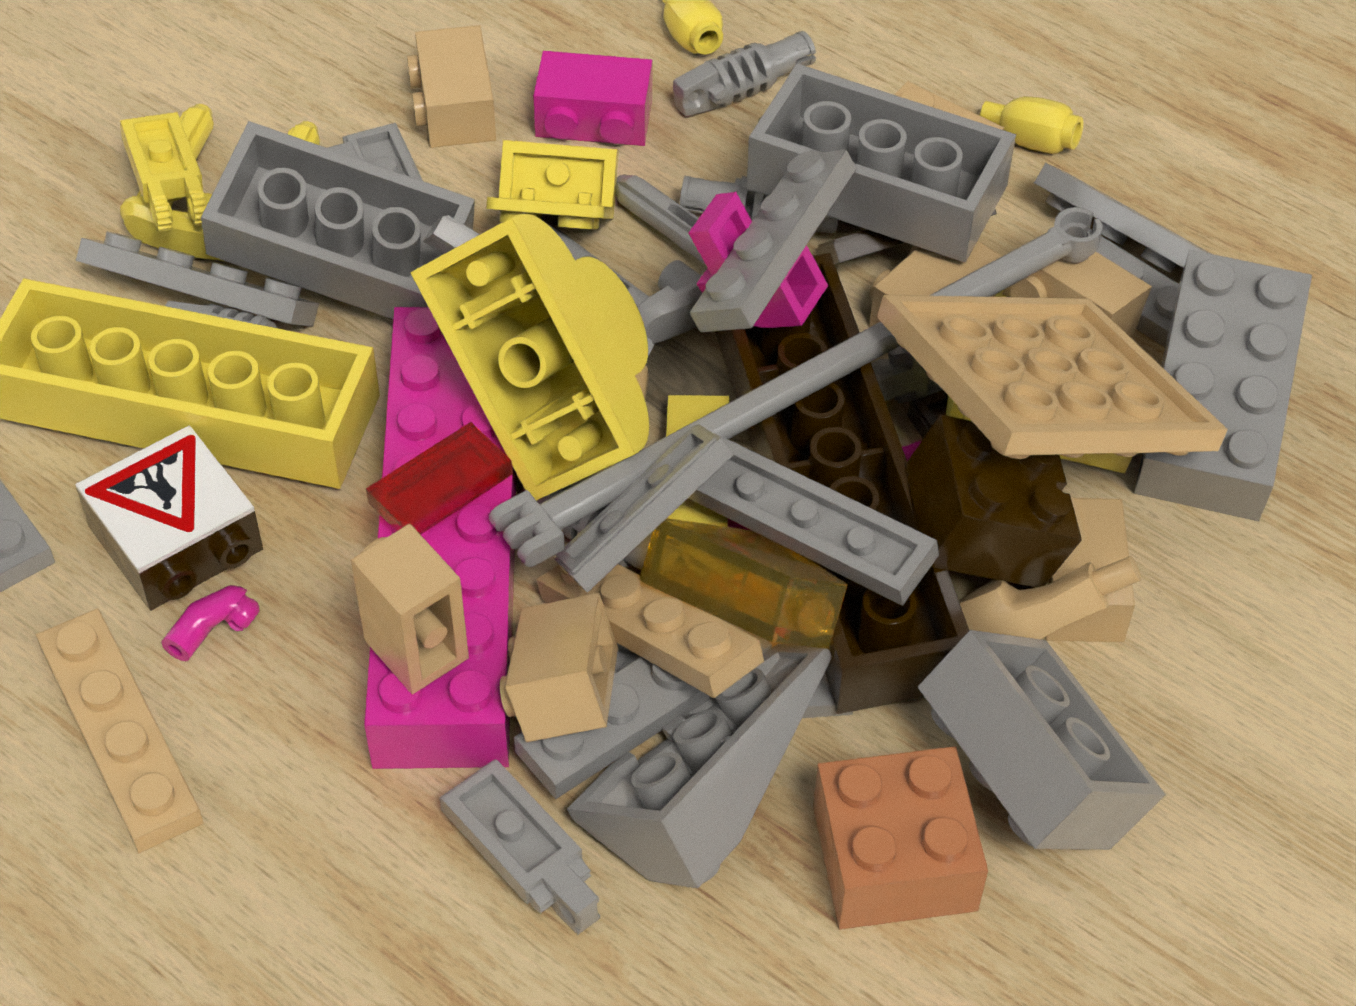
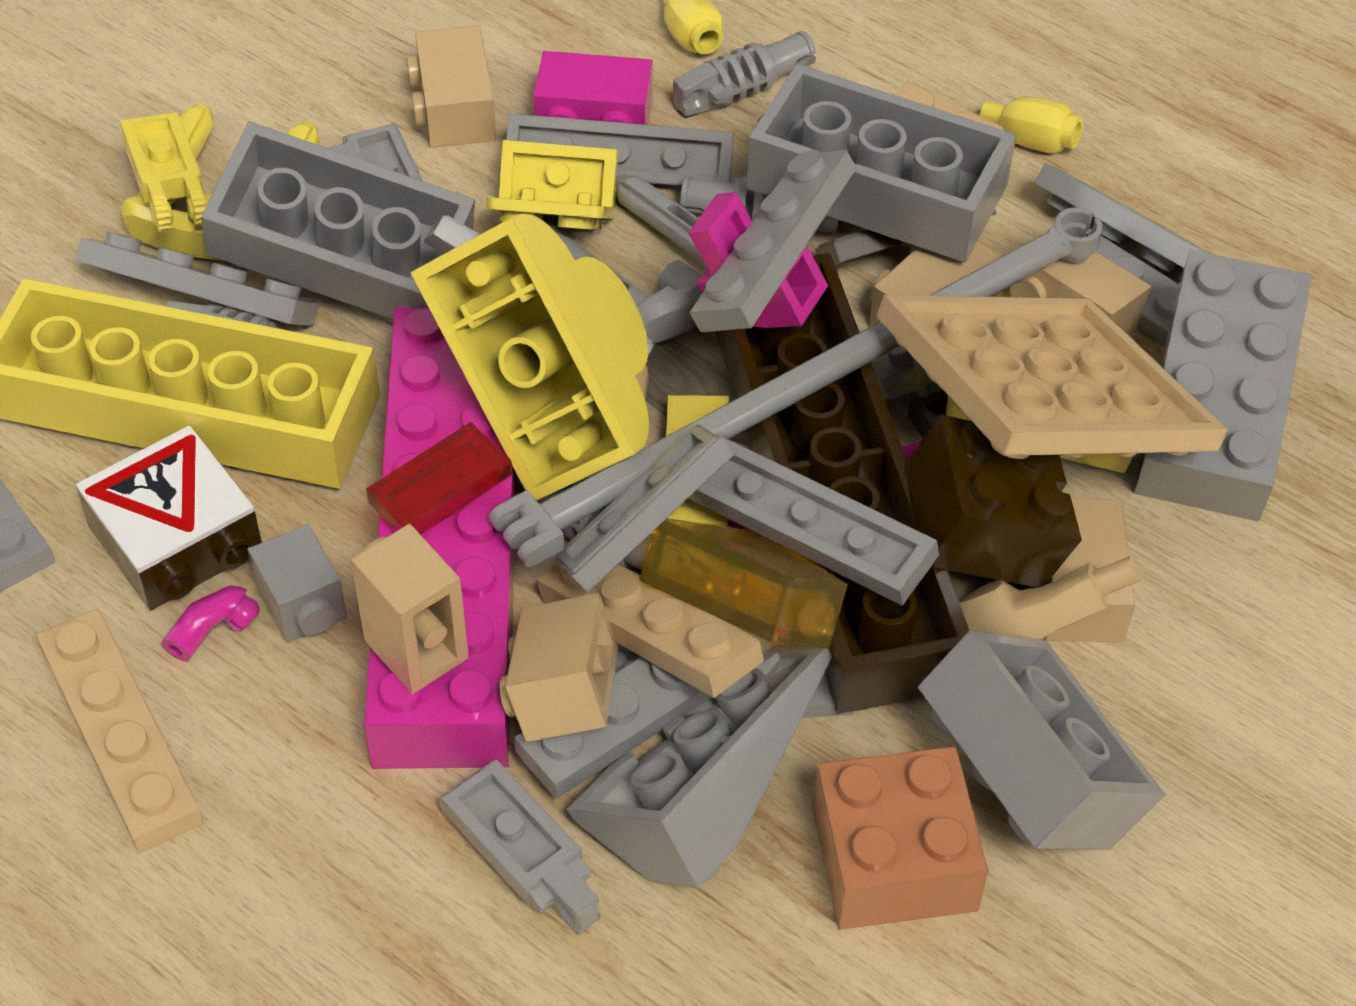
(298, 583): none -> light grey brick
(649, 151): none -> light grey plate

